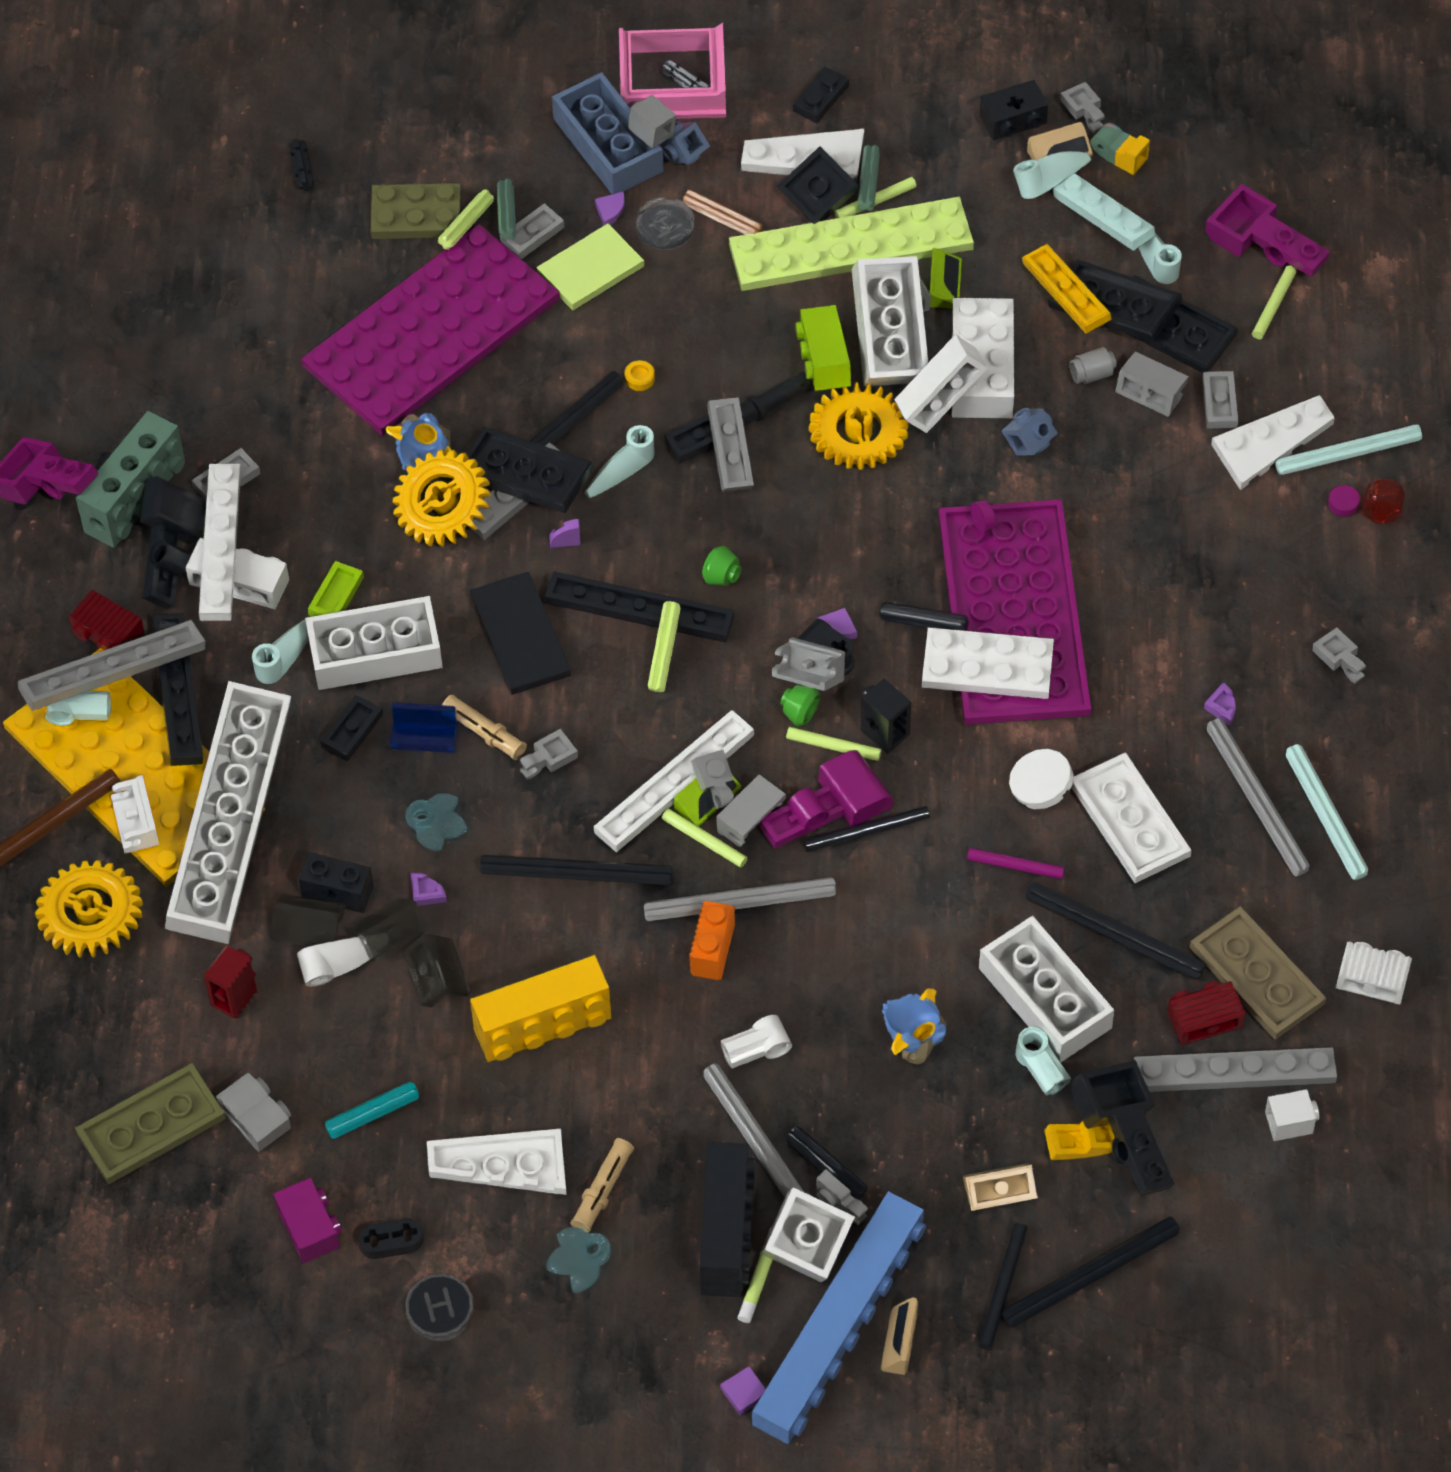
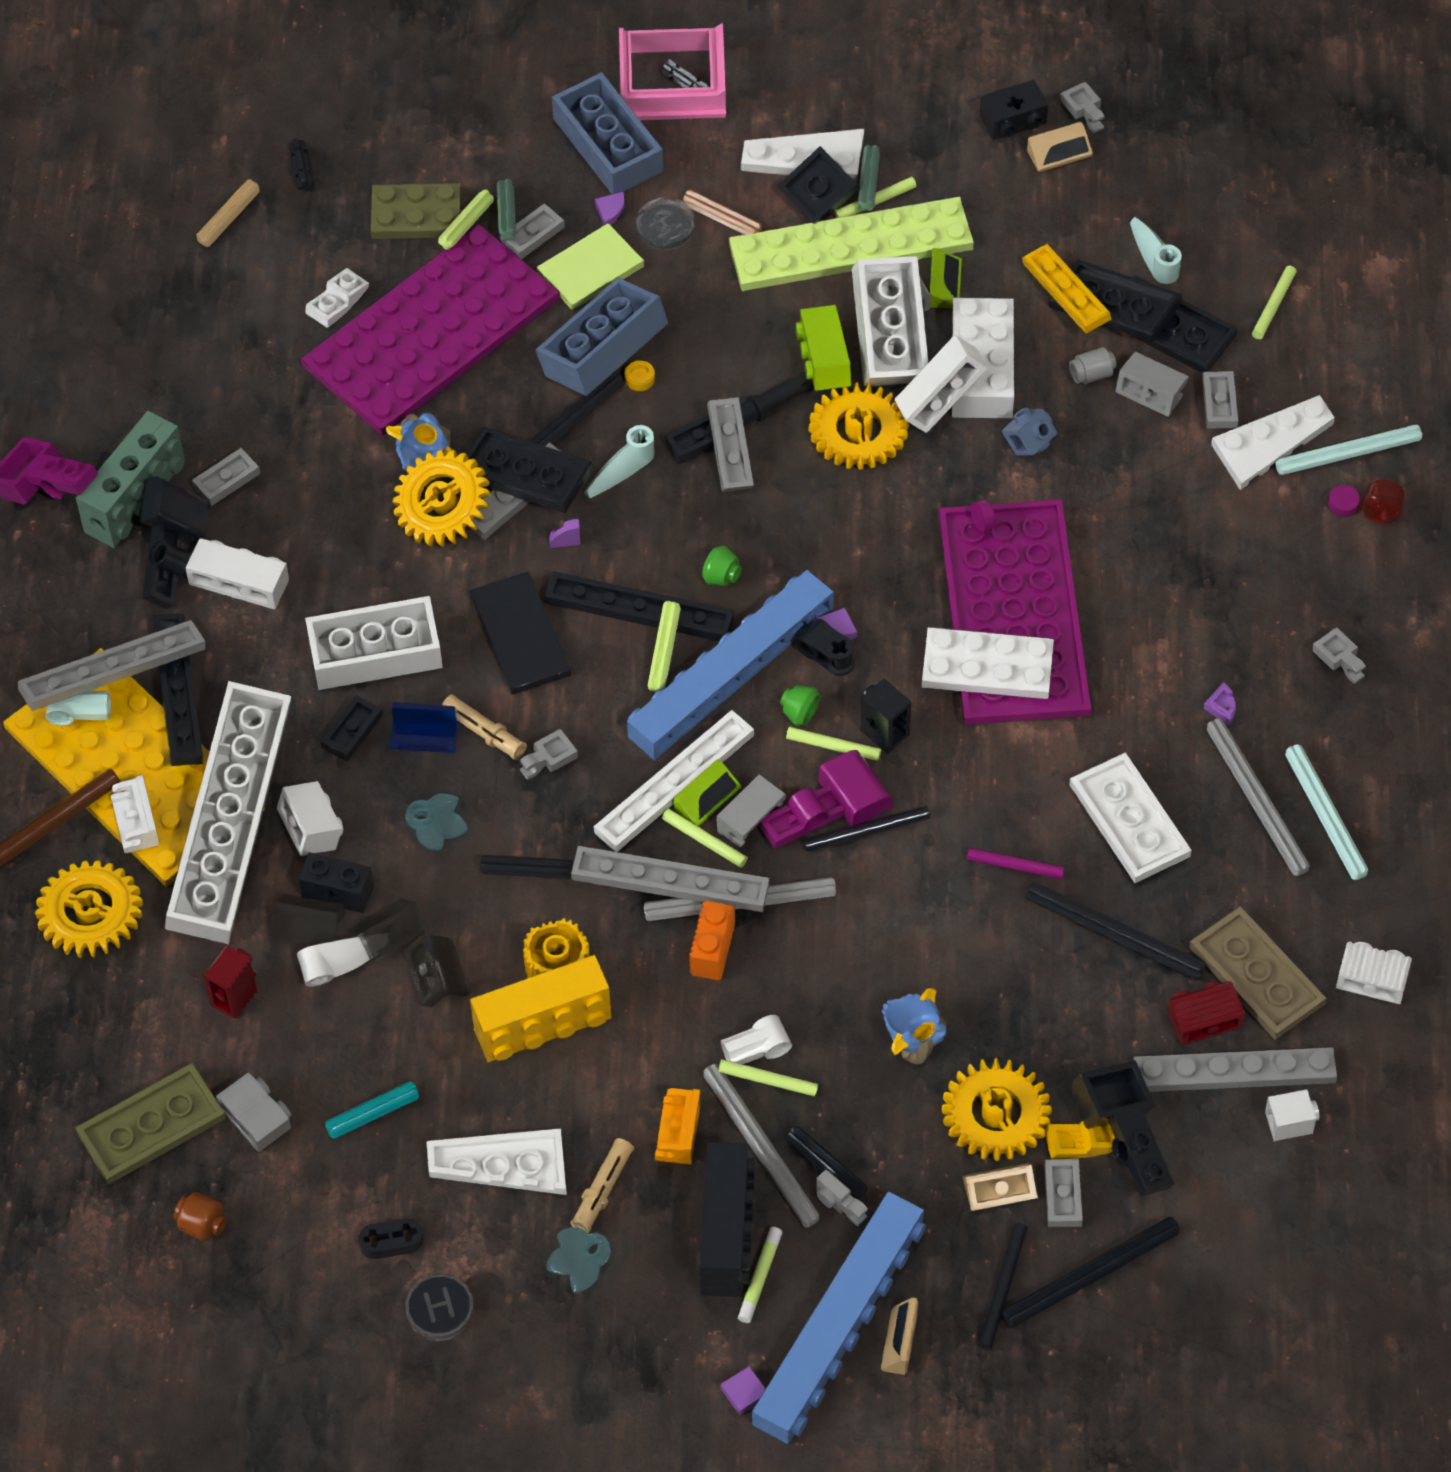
(104, 622): dark red brick -> none
(200, 1216): none -> dark orange head
(220, 542): white plate -> none
(227, 213): none -> tan axle
(274, 659): light aqua piece -> none
(307, 1219): magenta brick -> none
(309, 818): none -> white brick
(336, 590): lime tile -> none
(340, 295): none -> white slope
(426, 890): medium lavender tile -> none
(553, 947): none -> yellow brick
(602, 336): none -> sand blue brick
(652, 121): light grey brick -> none
(670, 878): none -> light grey plate
(678, 1126): none -> light orange hinge
(685, 144): sand blue brick -> none
(713, 773): light grey plate -> none
(729, 664): none -> medium blue brick
(767, 1077): none -> yellowish green bar
(807, 1235): white brick -> none
(810, 664): light grey hinge -> none
(820, 95): black plate -> none
(923, 617): black axle -> none
(995, 1088): none -> yellow gear
(1041, 175): light aqua piece -> none
(1041, 778): white tile -> none
(1042, 1062): light aqua piece -> none
(1046, 988): white brick -> none
(1063, 1193): none -> light grey plate
(1104, 212): light aqua plate -> none
(1121, 148): leg -> none
(1252, 218): magenta plate -> none

